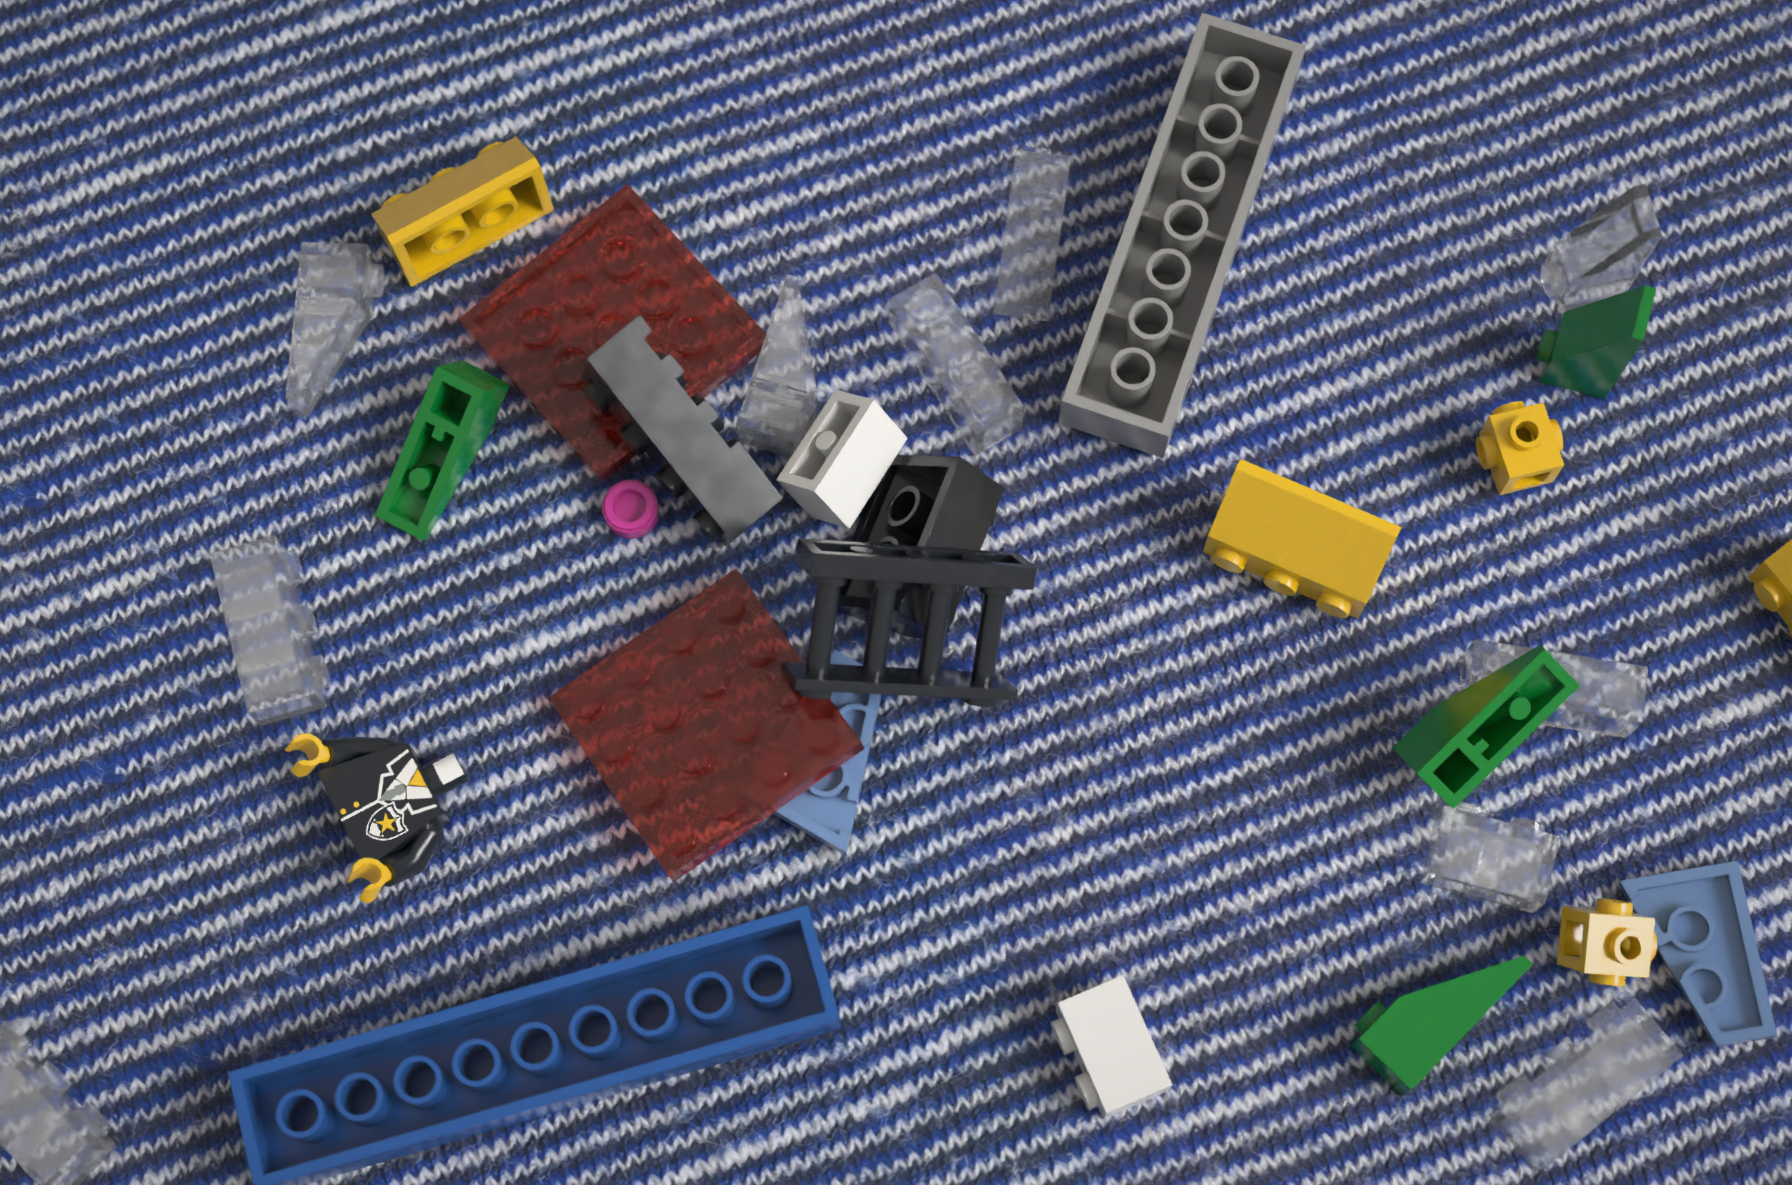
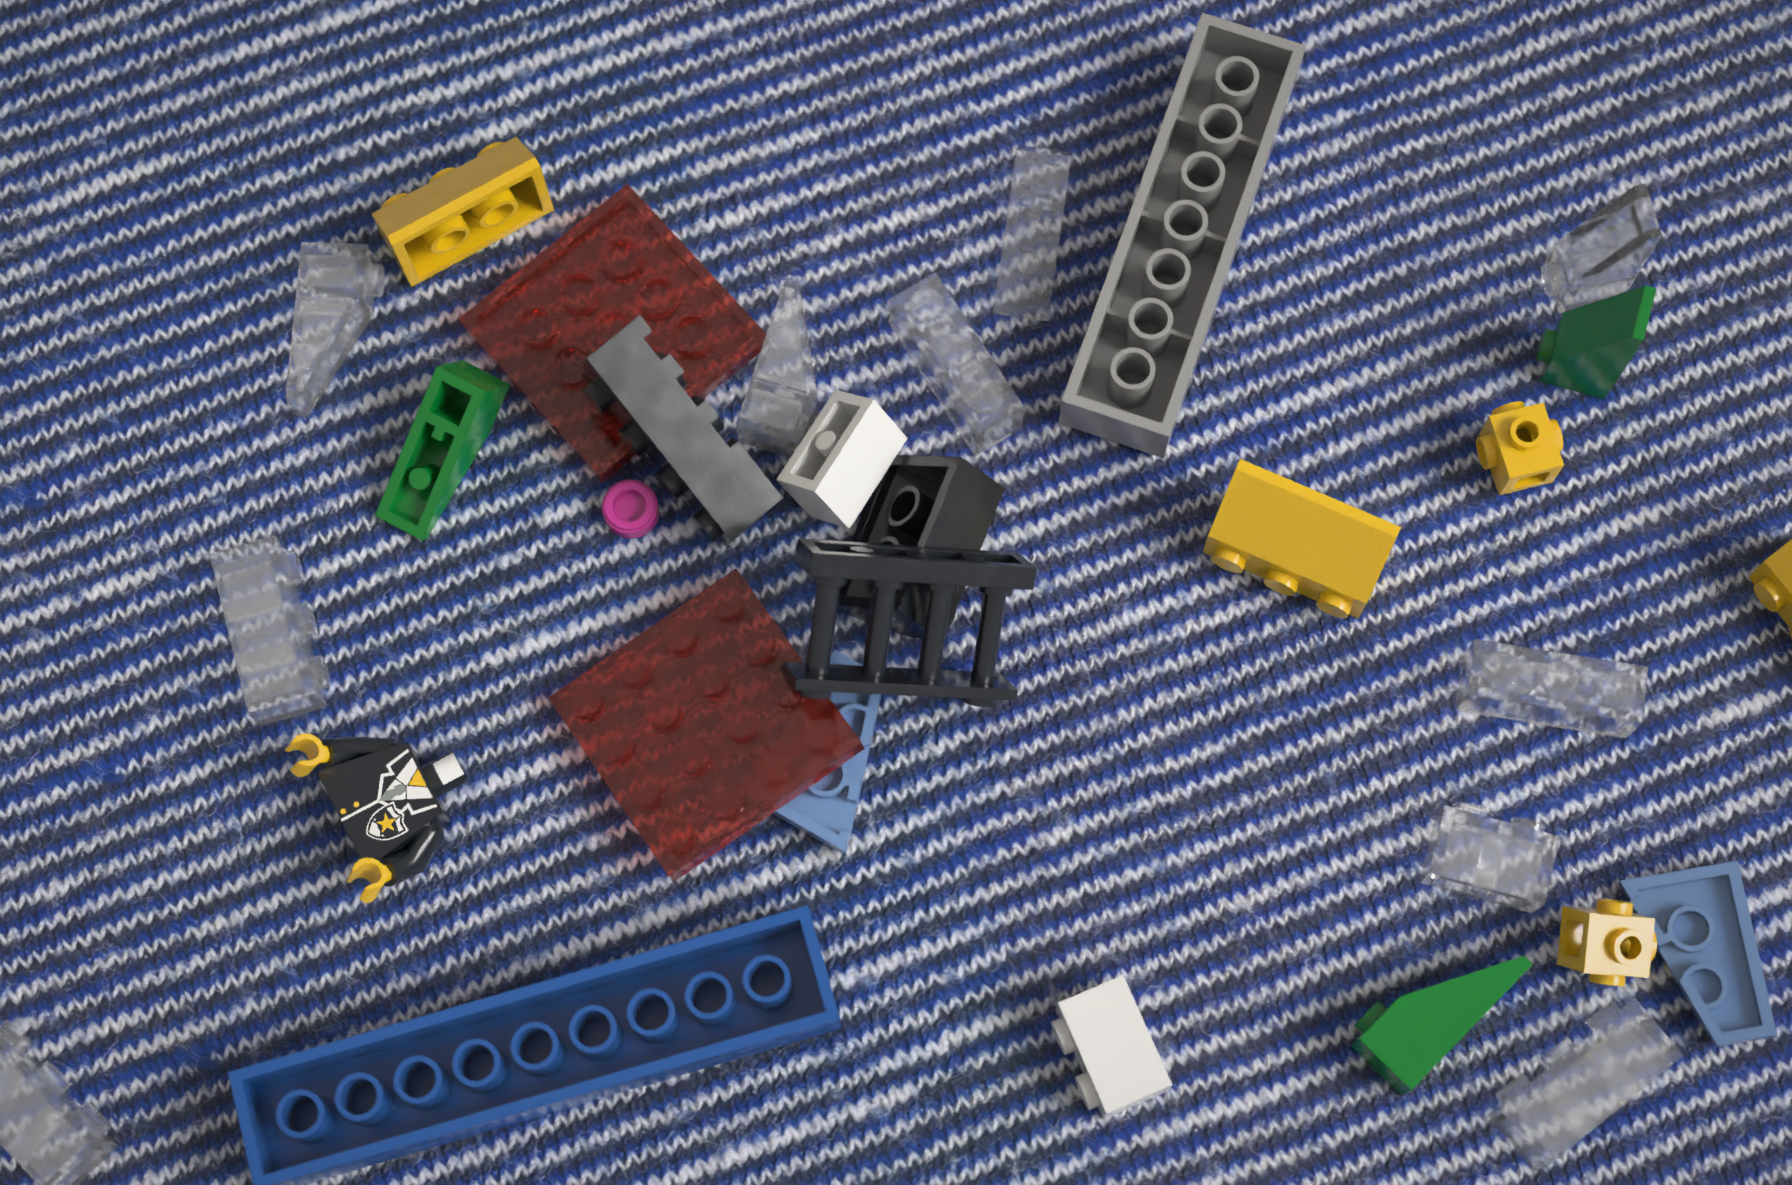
(1484, 724): green slope -> none

